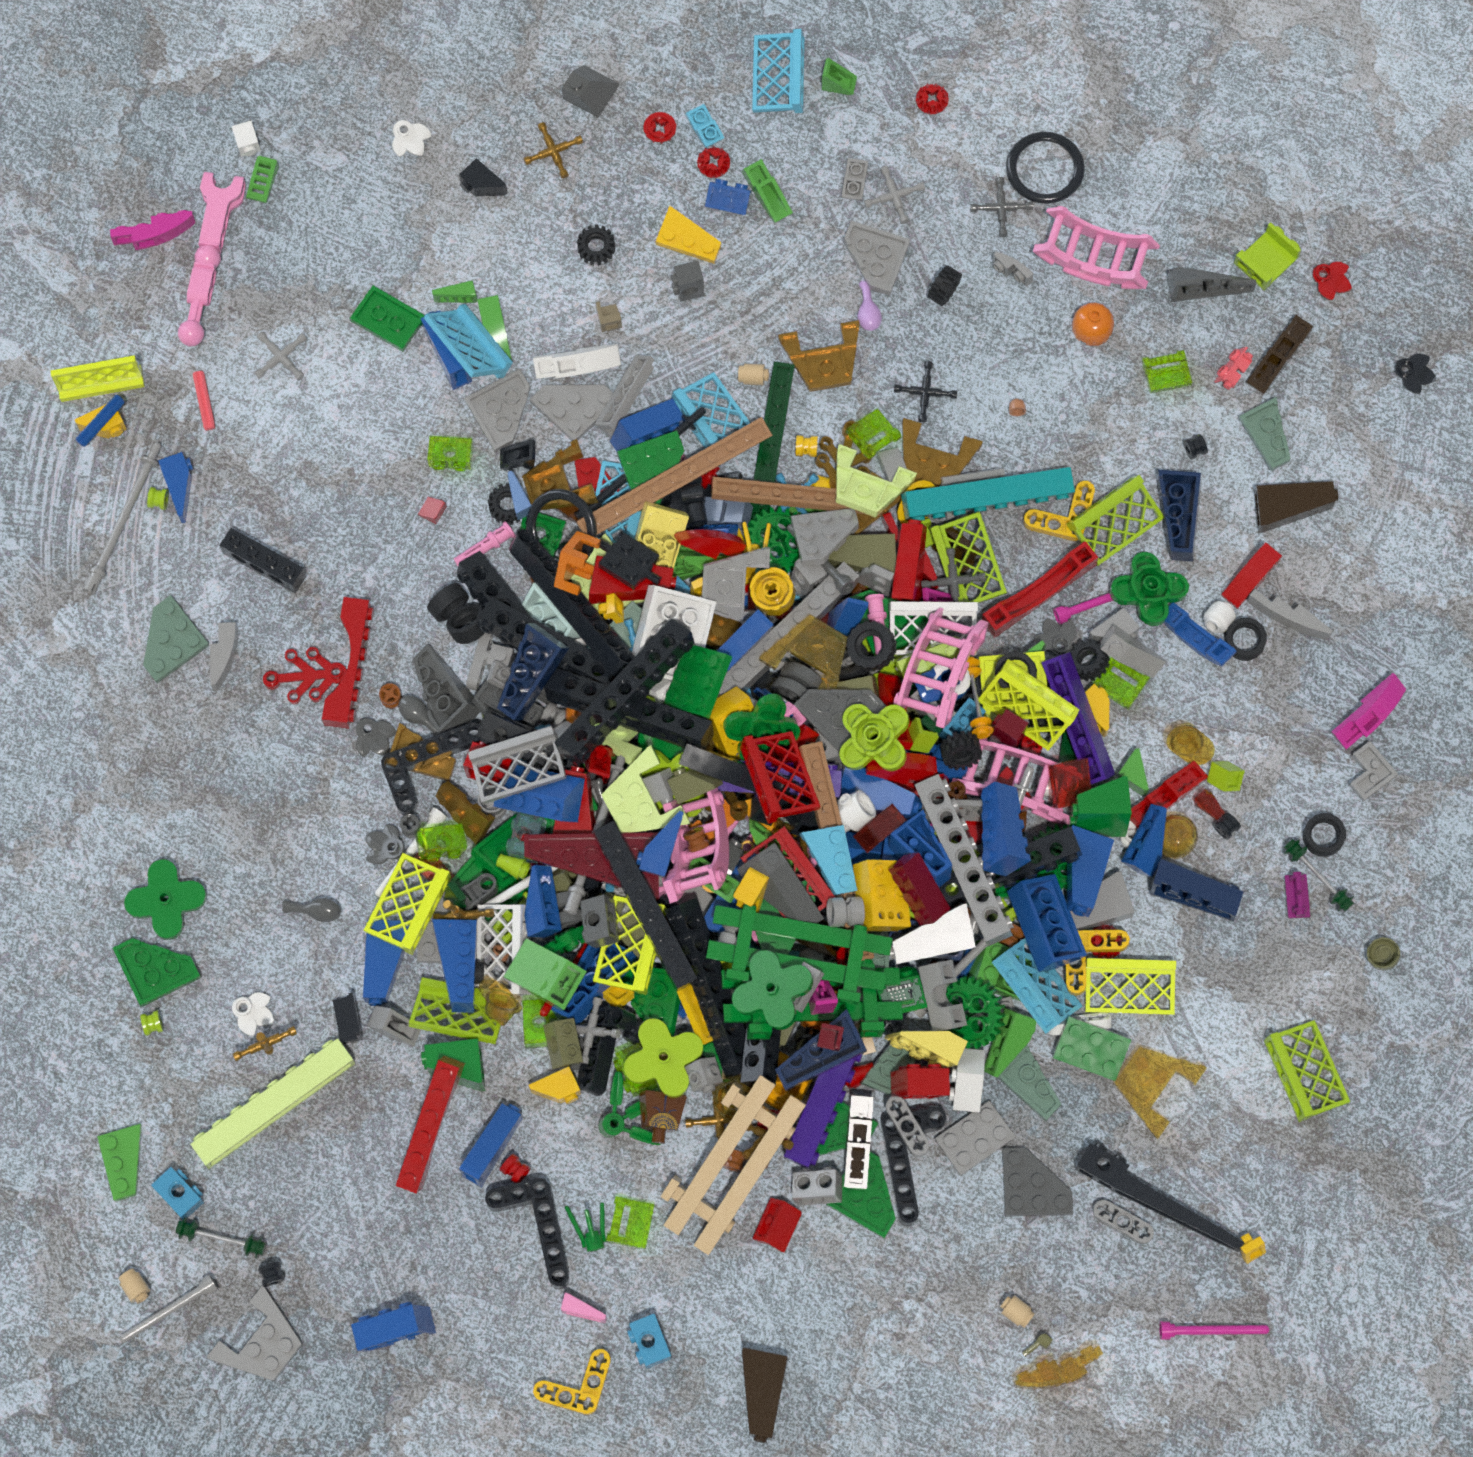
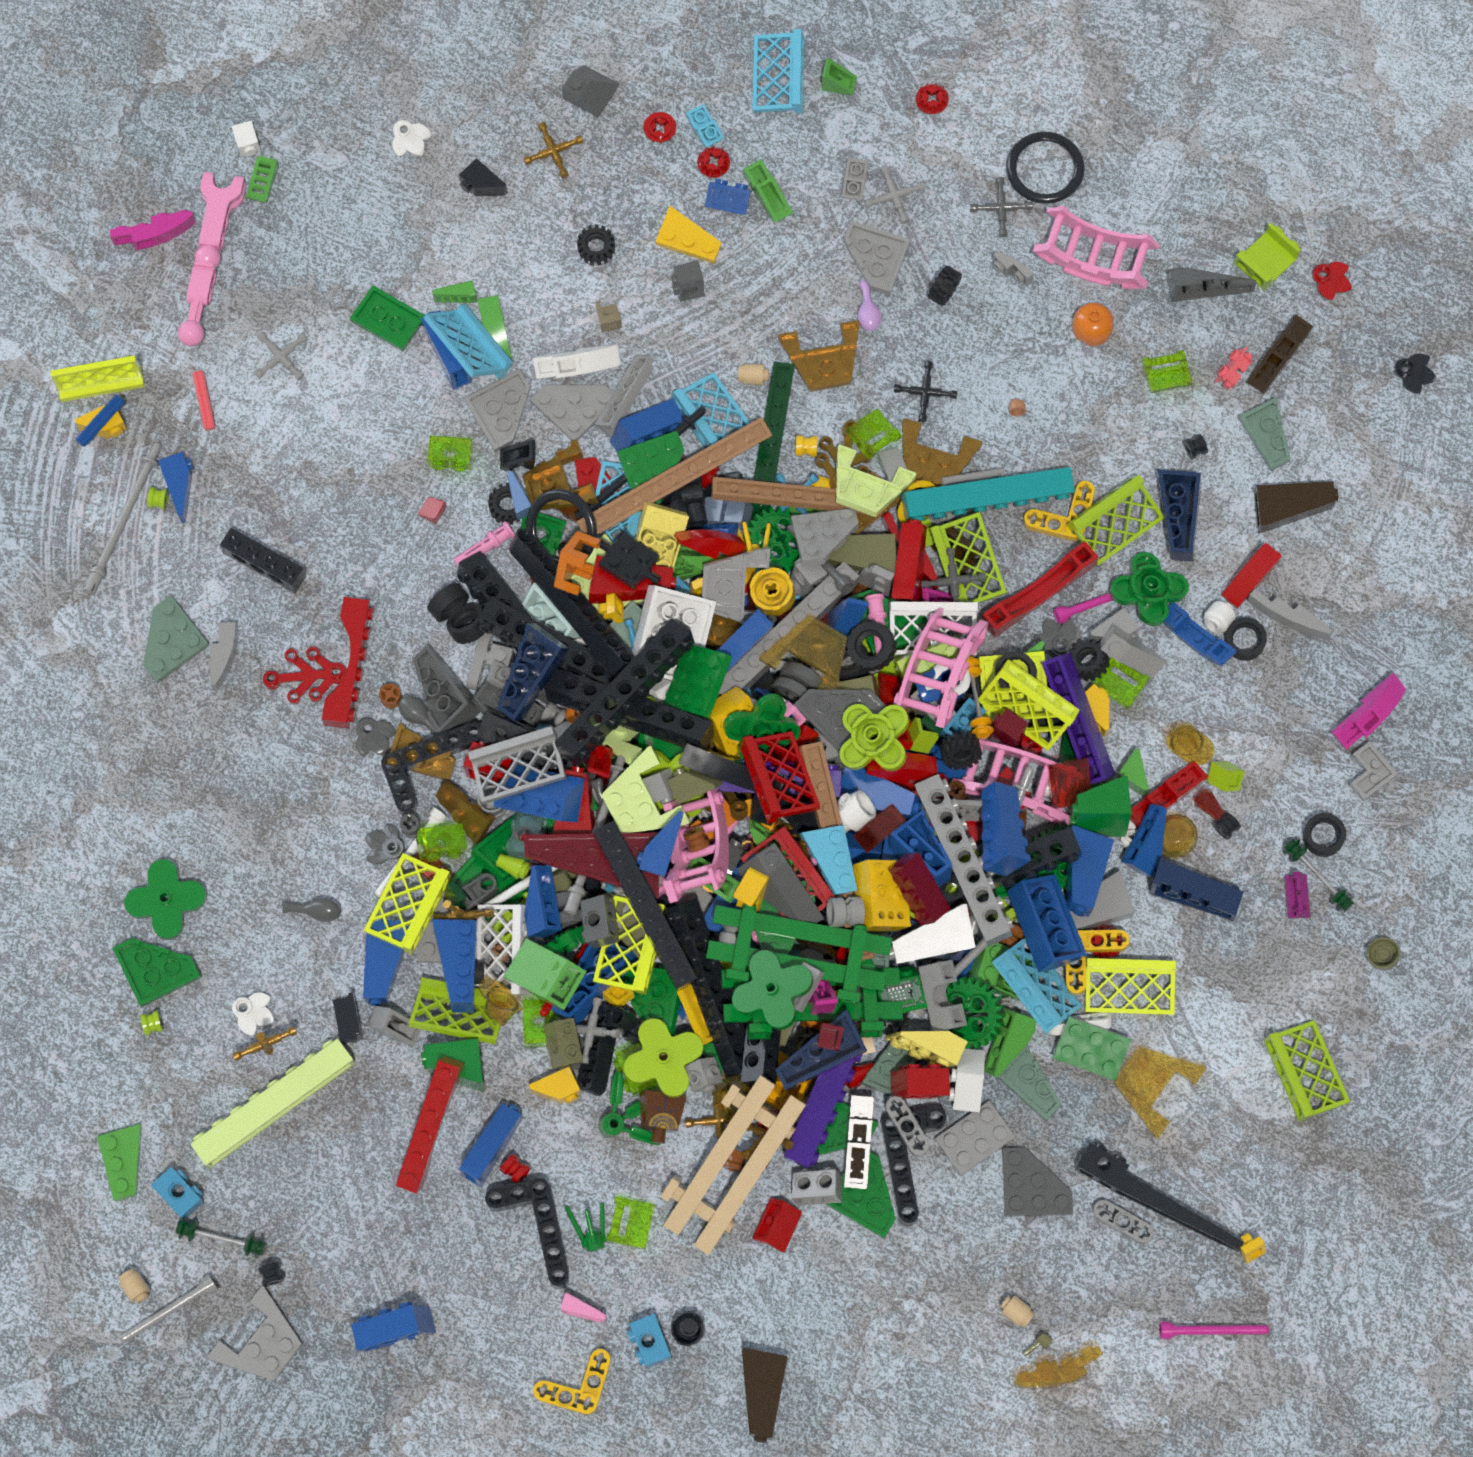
(688, 1328): none -> black hair

